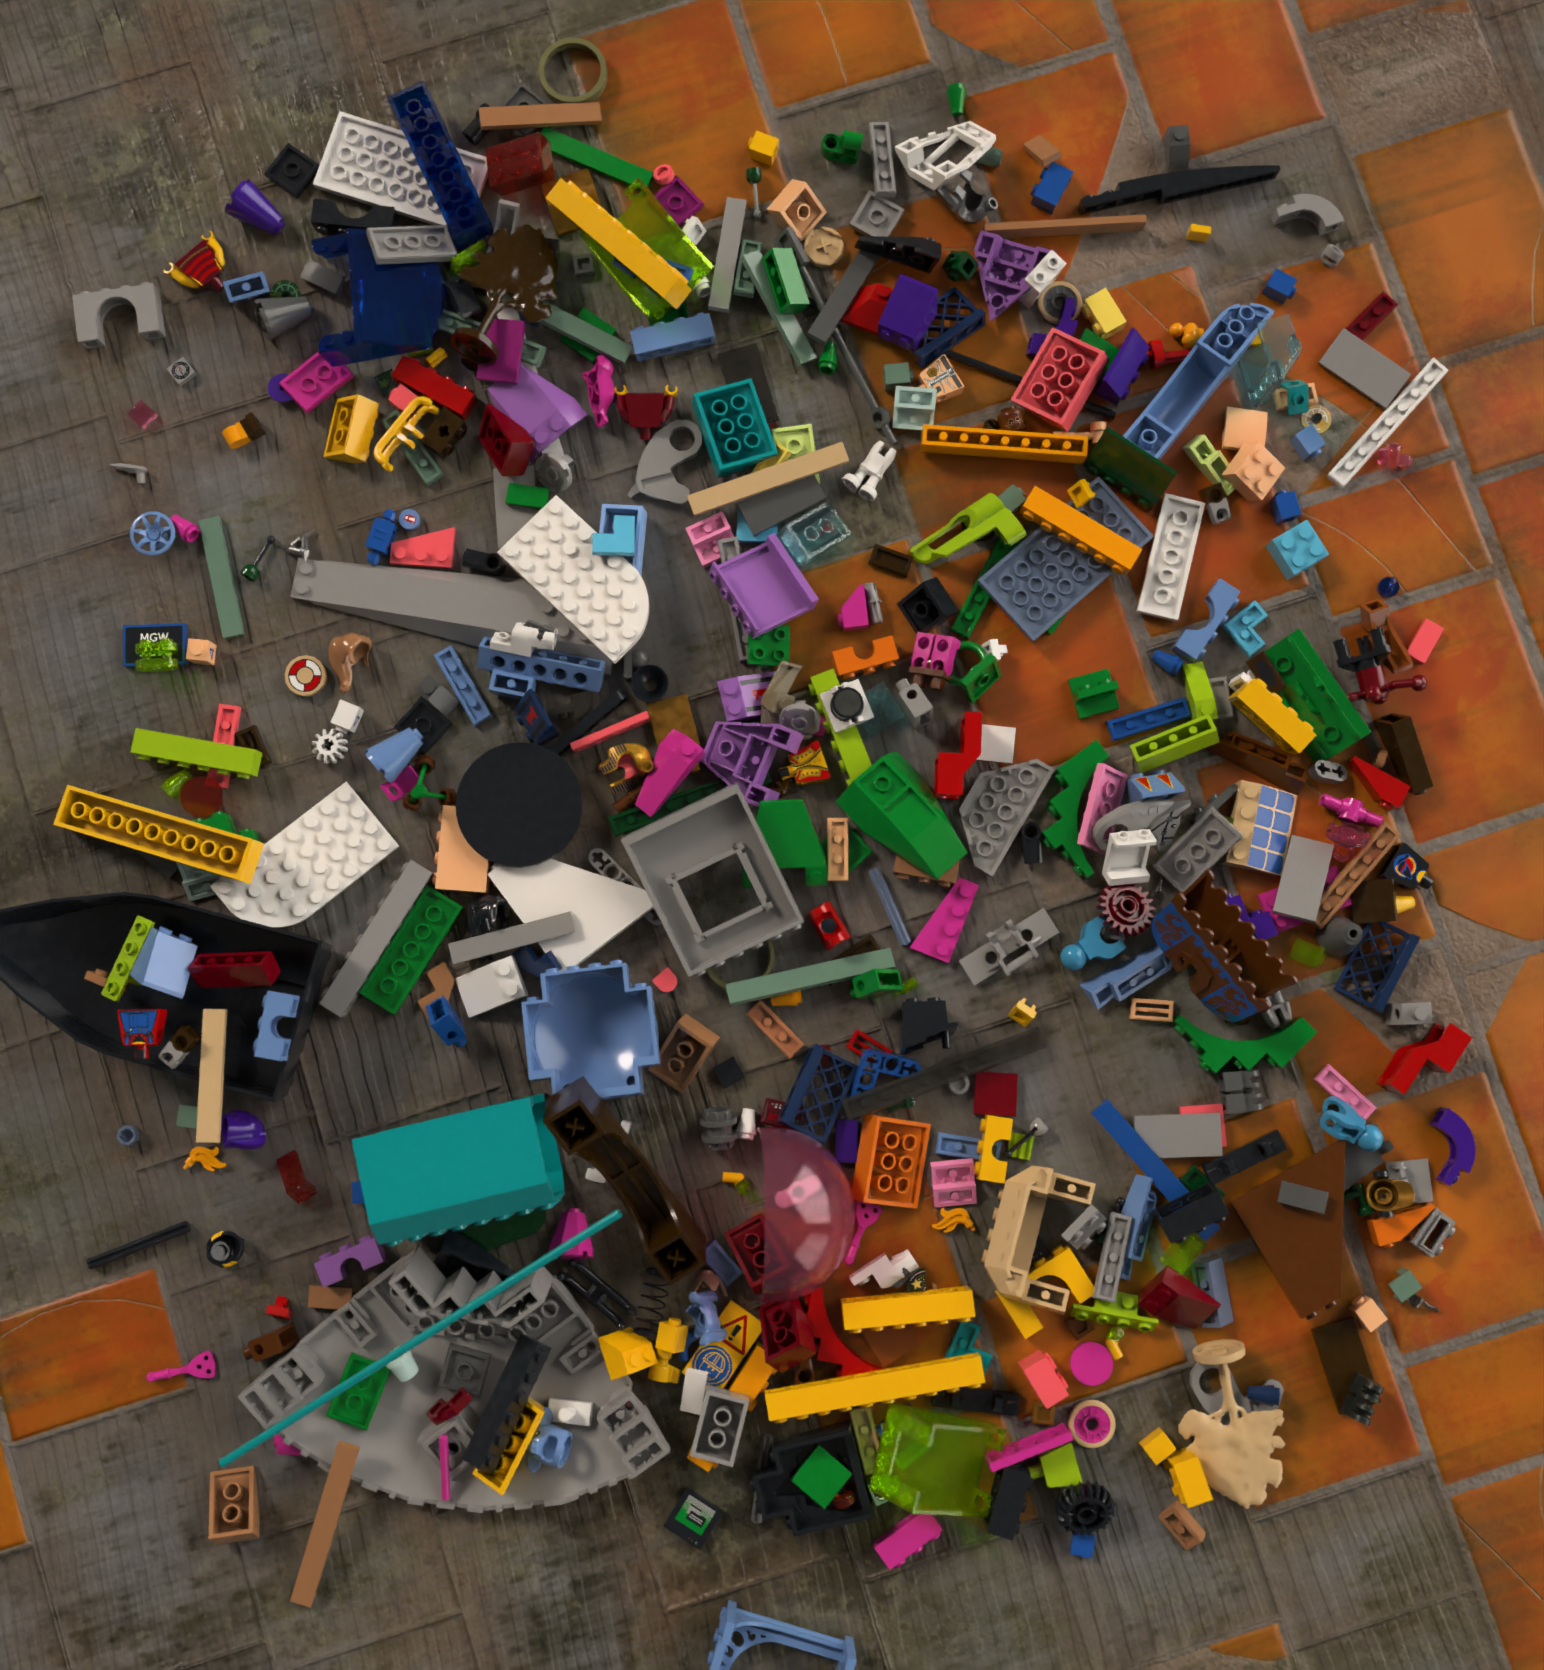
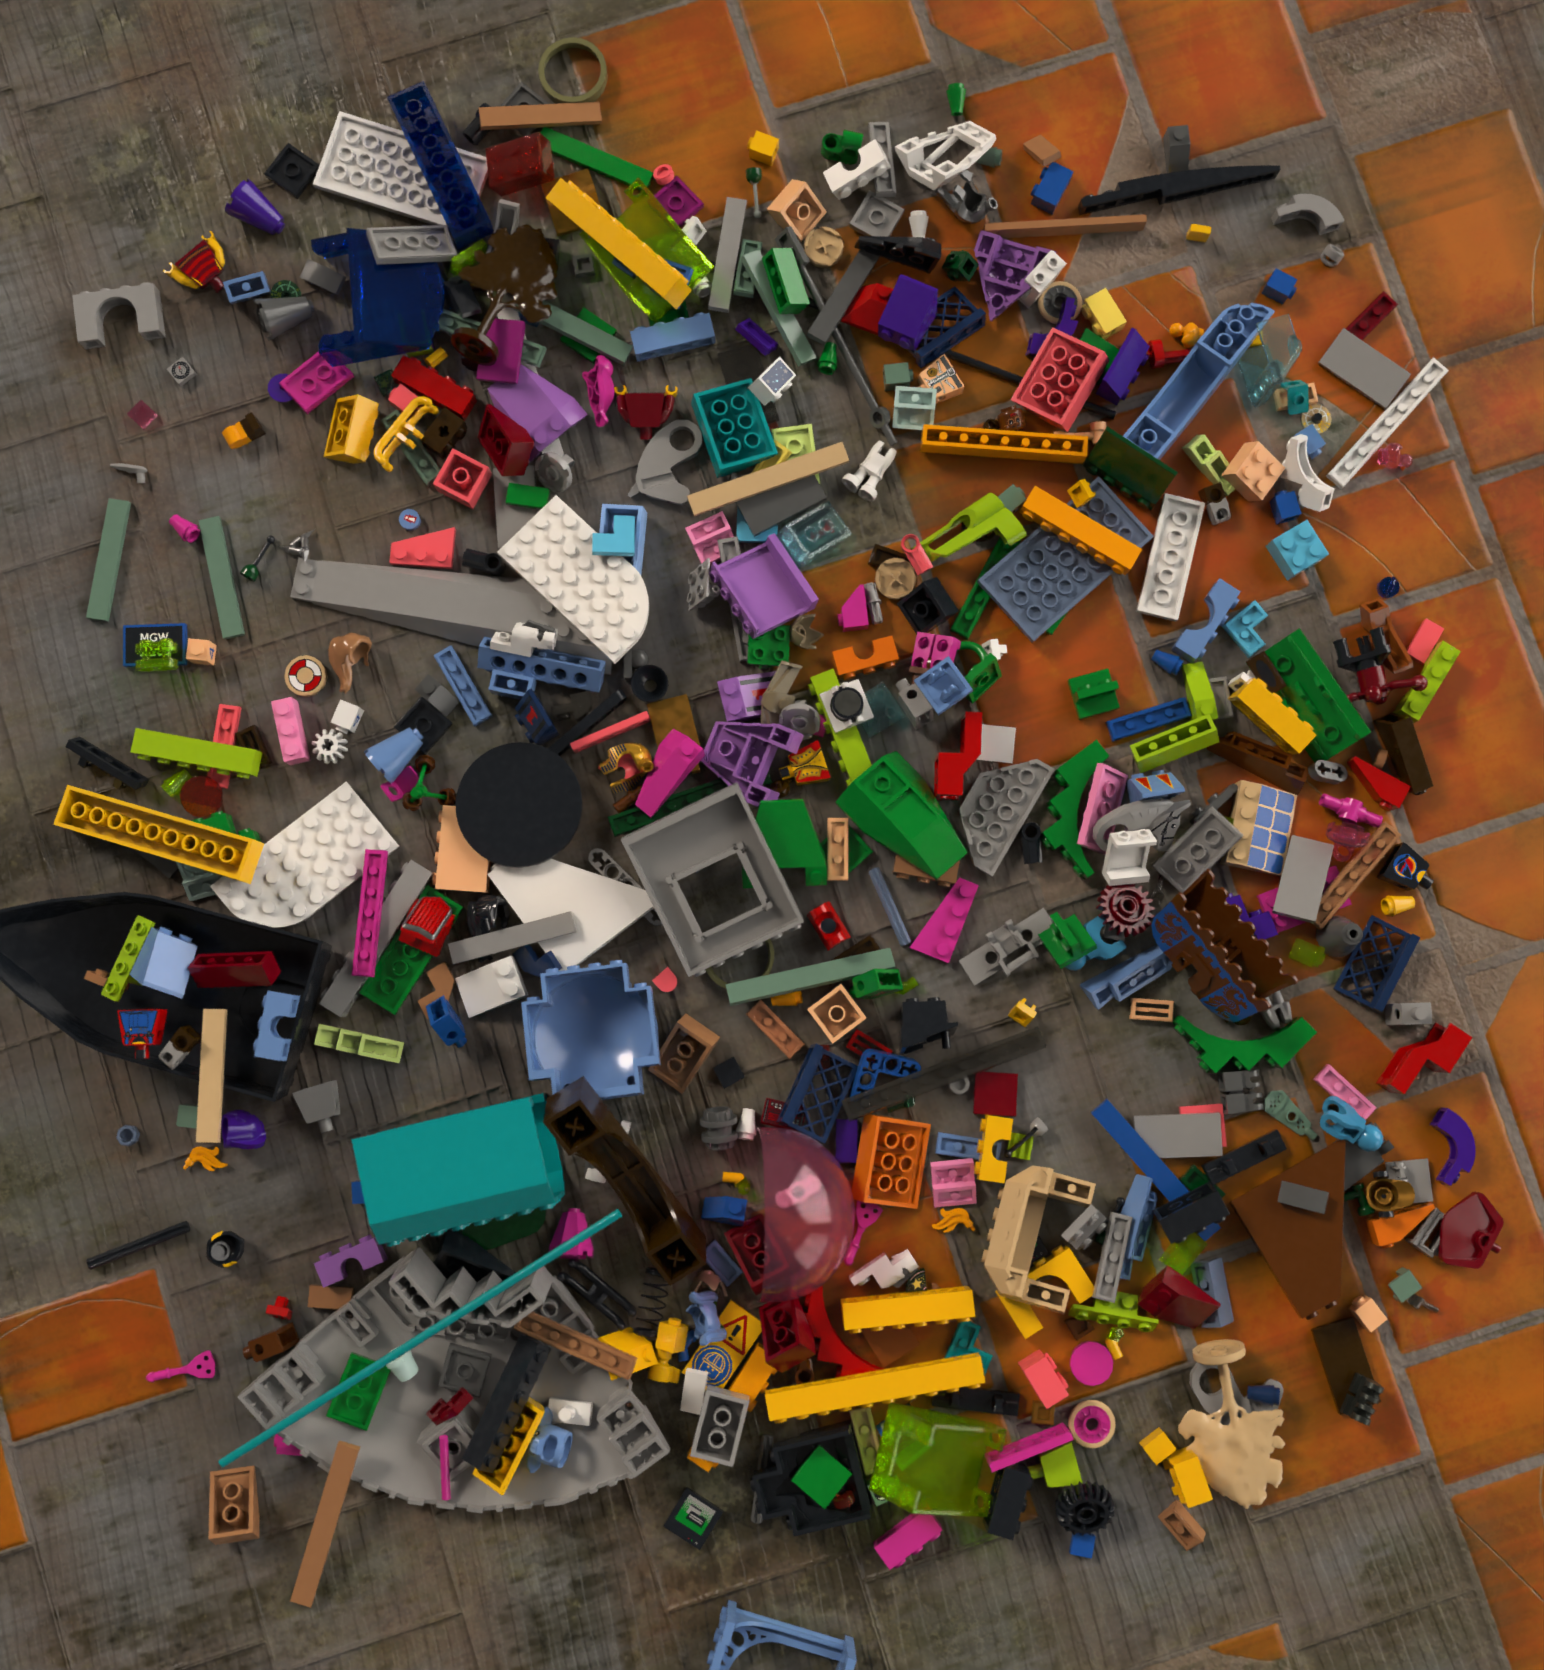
(91, 754): none -> black hinge
(108, 560): none -> sand green tile
(153, 534): medium blue wheel -> none
(290, 731): none -> bright pink brick
(294, 1179): clear red bracket -> none
(319, 1104): none -> light grey torso
(328, 219): black arch -> none
(358, 1043): none -> yellowish green slope
(369, 913): none -> dark pink tile
(381, 536): blue piece -> none
(427, 924): none -> red piece
(462, 478): none -> coral brick
(577, 1344): none -> medium nougat tile
(700, 590): none -> light grey hinge
(724, 1210): none -> blue slope
(757, 336): none -> dark purple tile
(772, 381): none -> brick
(802, 634): none -> dark tan piece
(836, 1013): none -> light nougat brick
(872, 164): none -> white arch
(895, 578): none -> tan tile
(916, 556): none -> coral piece
(918, 223): none -> white cone
(943, 685): none -> medium blue plate
(1066, 940): none -> green bracket
(1243, 427): light nougat slope -> none
(1283, 1108): none -> sand green piece
(1313, 492): none -> white arch
(1374, 902): dark brown tile -> none
(1435, 670): none -> lime arch
(1469, 1232): none -> dark red animal

